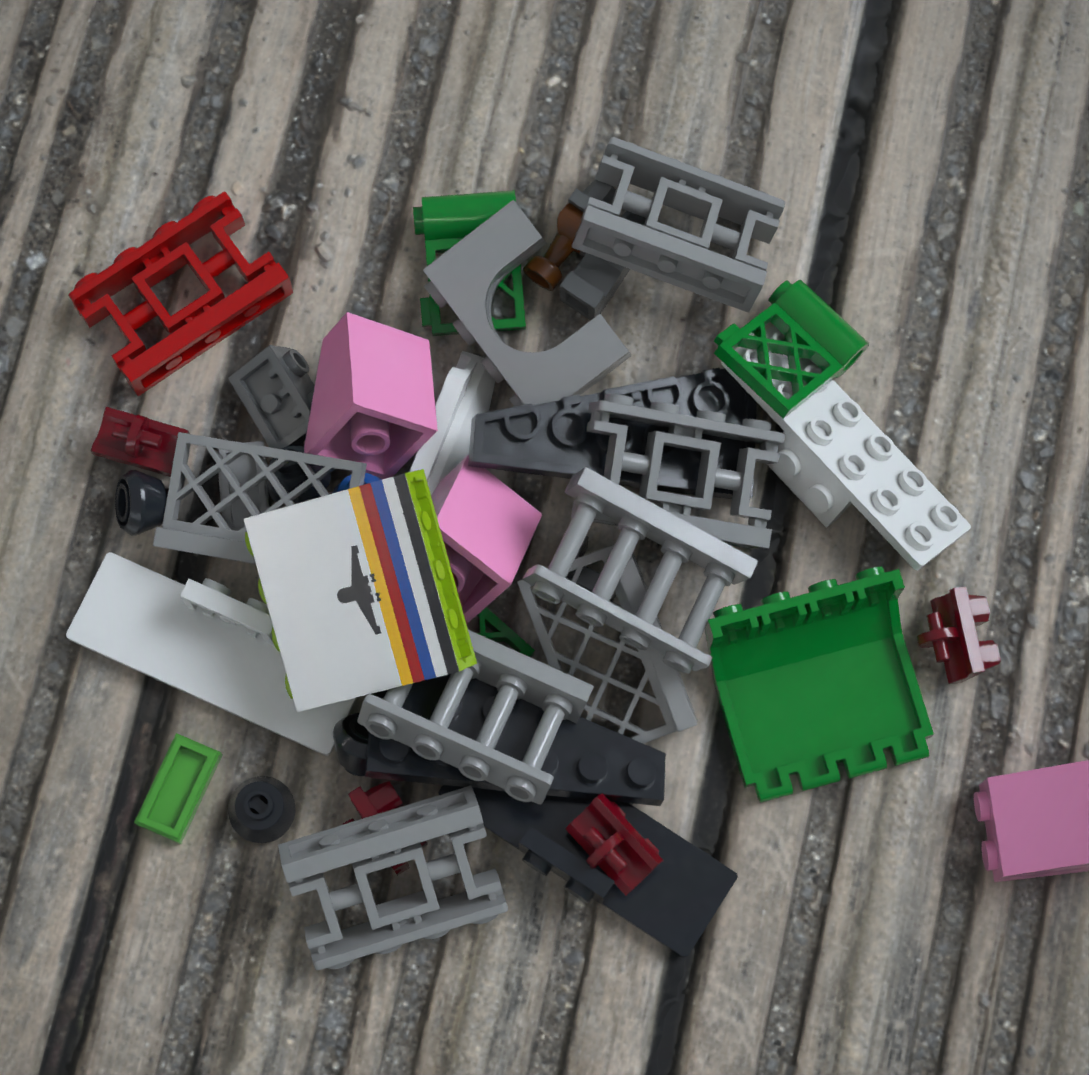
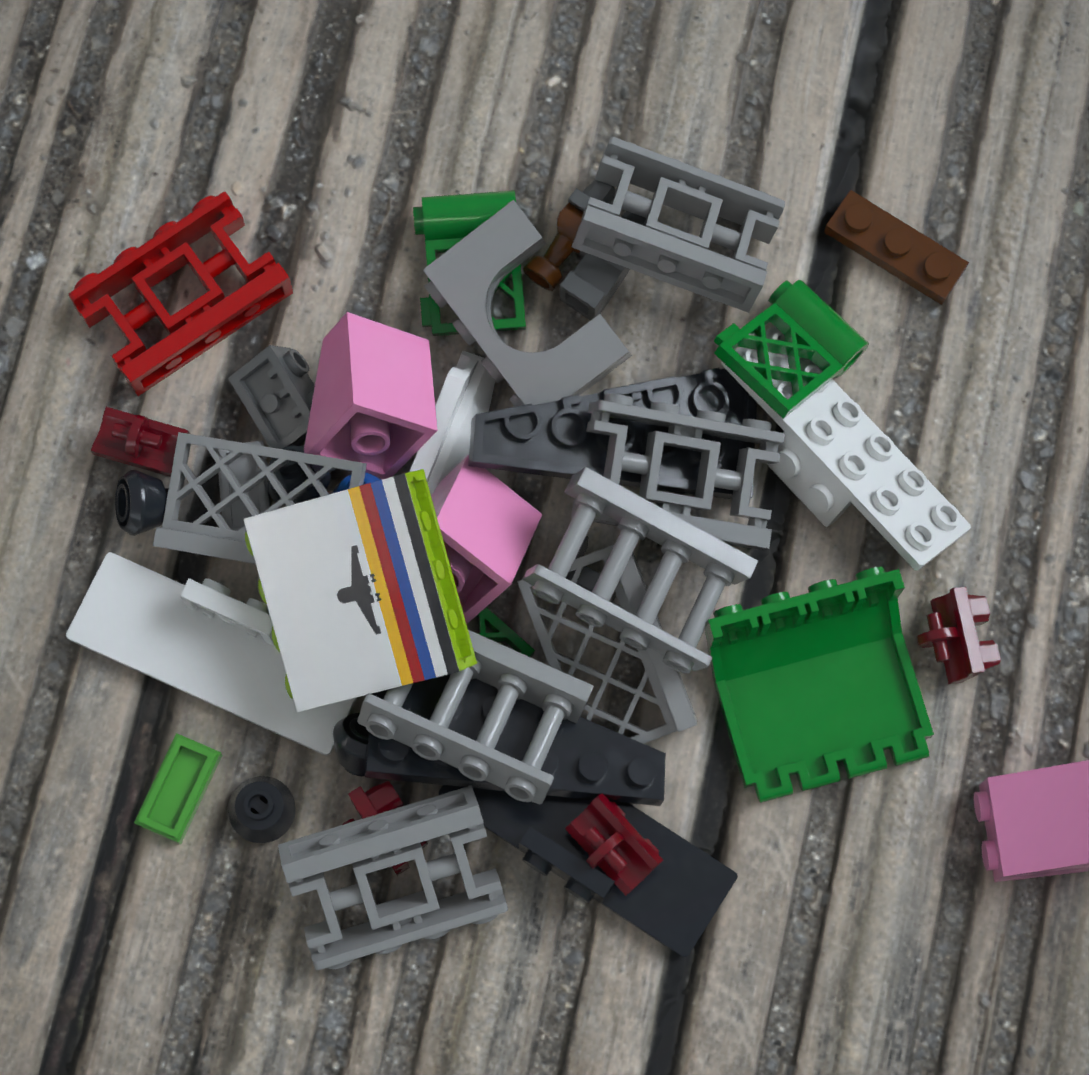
(896, 247): none -> reddish brown plate

